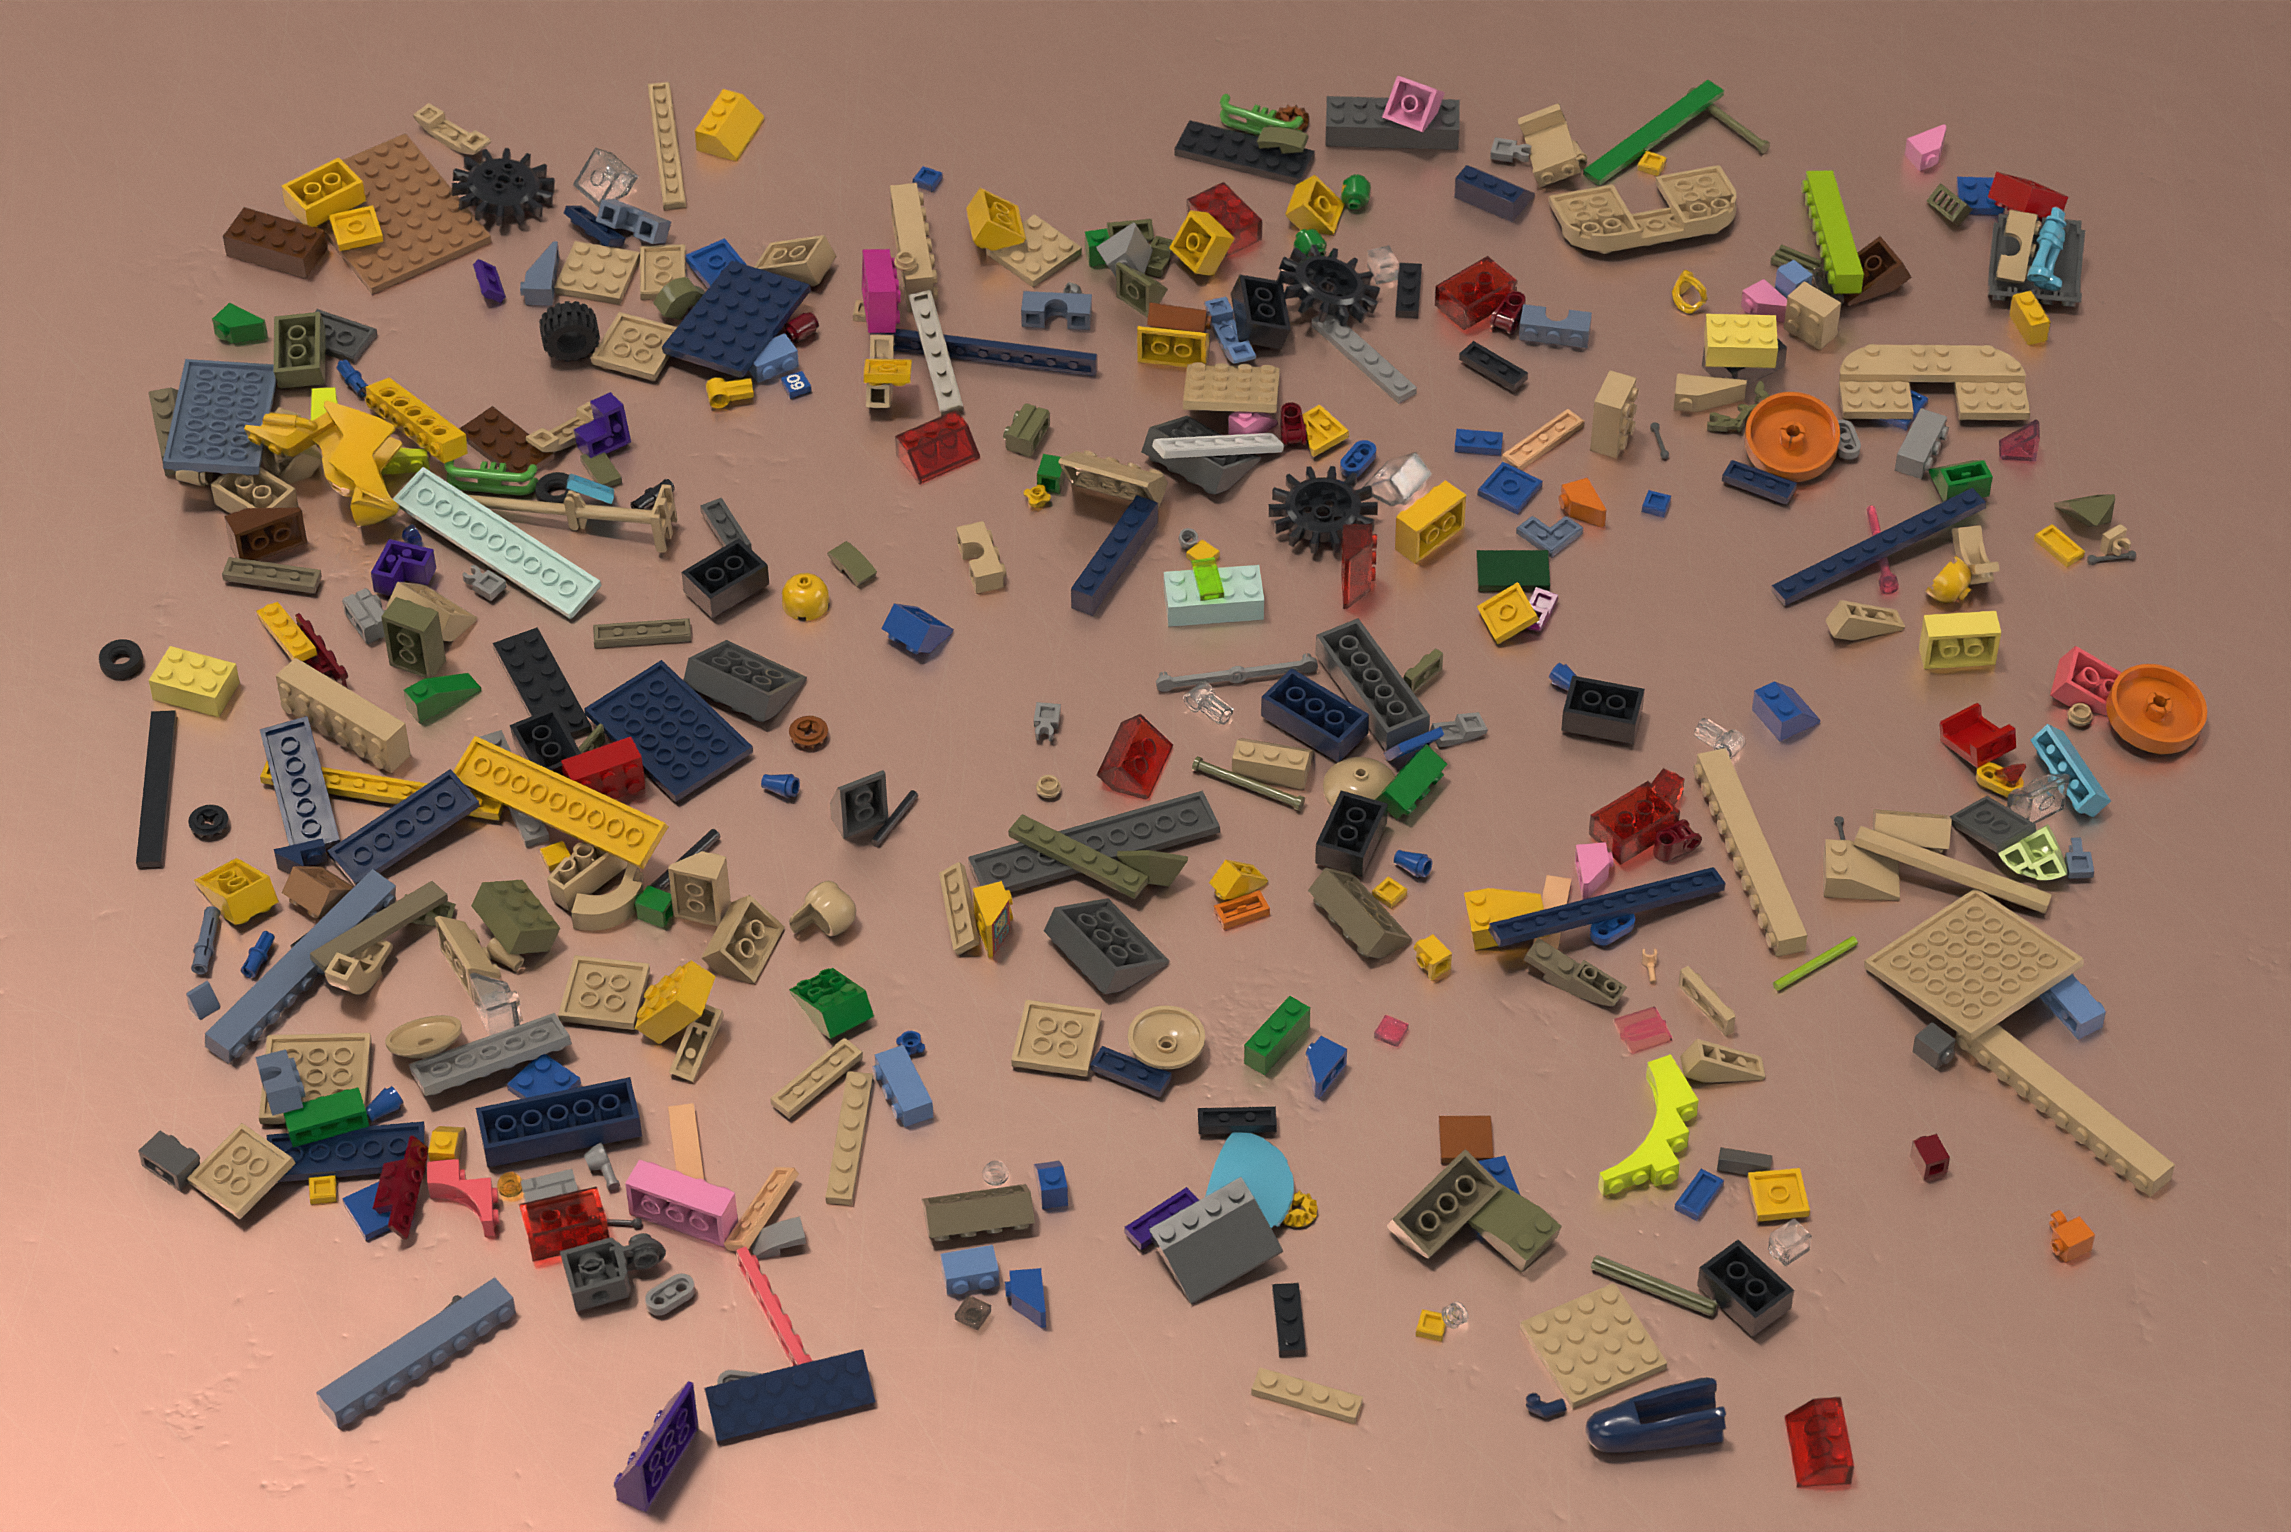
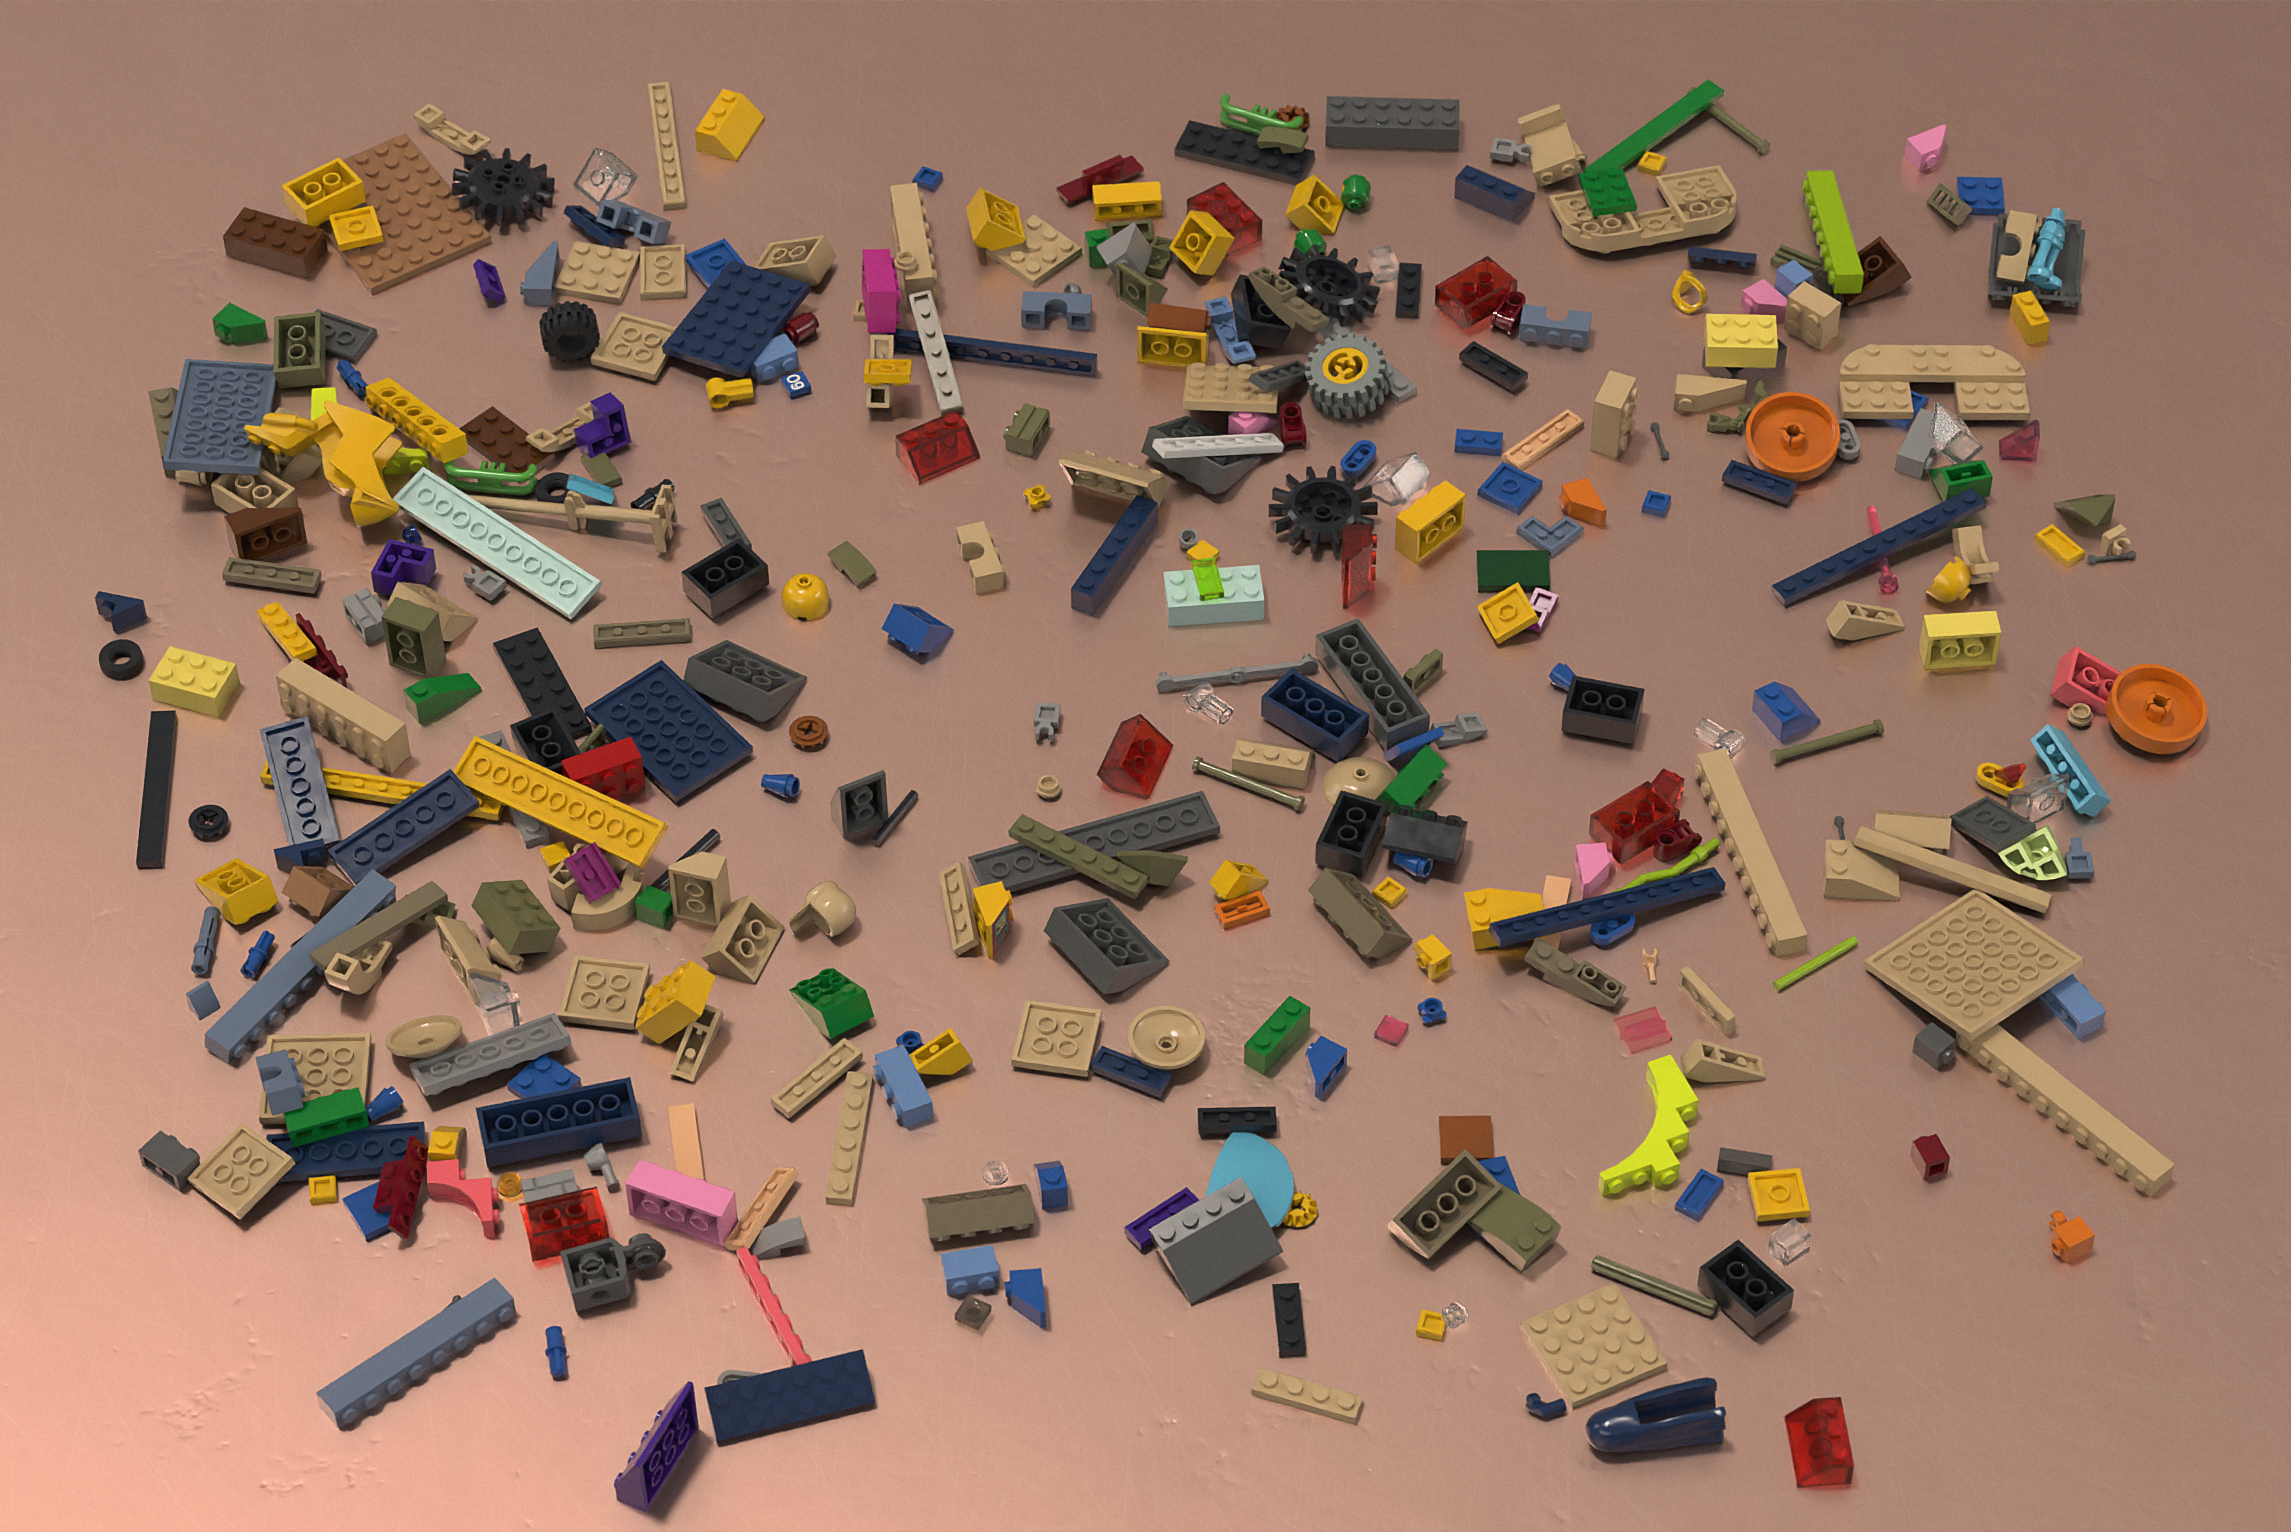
(121, 609): none -> dark blue slope
(555, 1351): none -> blue axle
(592, 872): none -> magenta plate
(636, 1223): dark grey hinge -> none
(668, 1294): light grey plate -> none
(677, 297): olive brick -> none
(941, 1055): none -> yellow slope
(1050, 474): green brick -> none
(1104, 173): none -> dark red bracket
(1127, 200): none -> yellow brick
(1279, 376): none -> dark grey tile
(1282, 300): none -> dark tan slope
(1322, 430): yellow wing -> none
(1347, 391): none -> light grey wheel
(1413, 104): bright pink slope -> none
(1425, 834): none -> black slope
(1431, 1004): none -> blue plate
(1607, 192): none -> green plate
(1697, 855): none -> lime bar
(1722, 256): none -> dark blue plate
(1875, 727): none -> olive bar
(1952, 436): none -> clear slope
(1976, 737): red panel -> none
(2025, 195): red brick -> none

